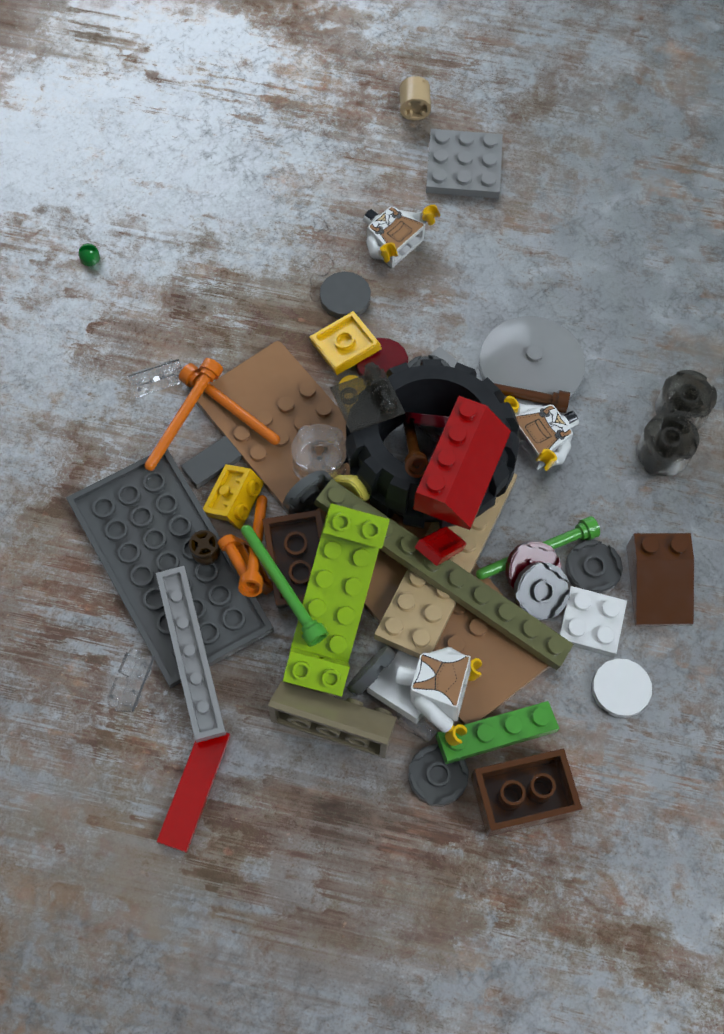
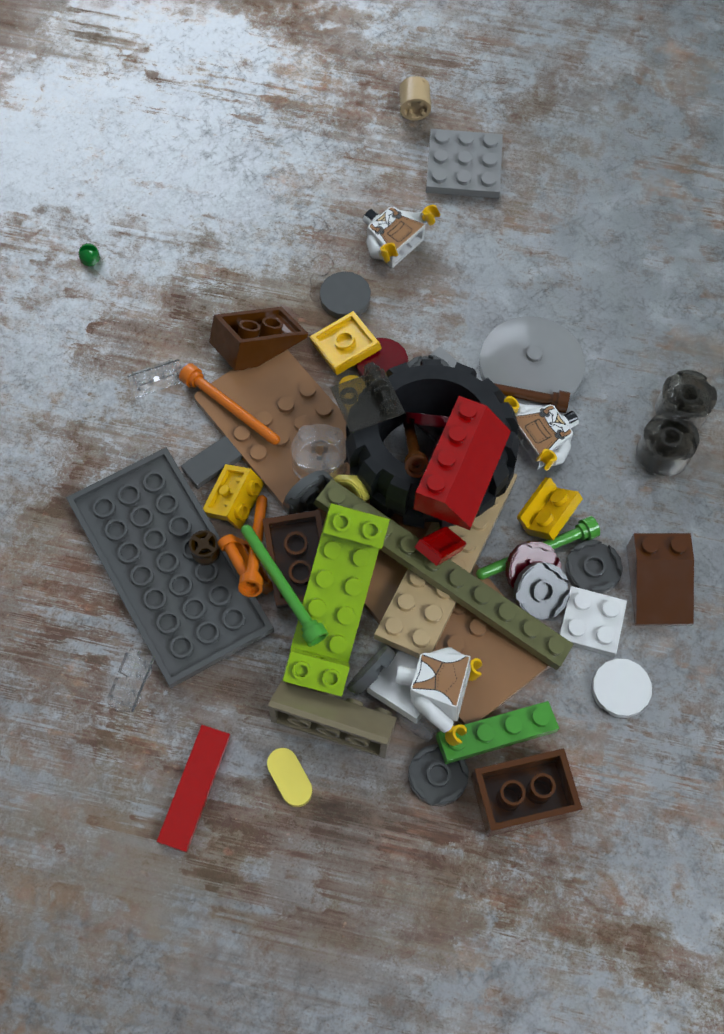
(190, 654): light grey plate -> none
(209, 371): orange piece -> none
(254, 336): none -> reddish brown slope
(289, 777): none -> light yellow tile
(548, 510): none -> yellow bracket

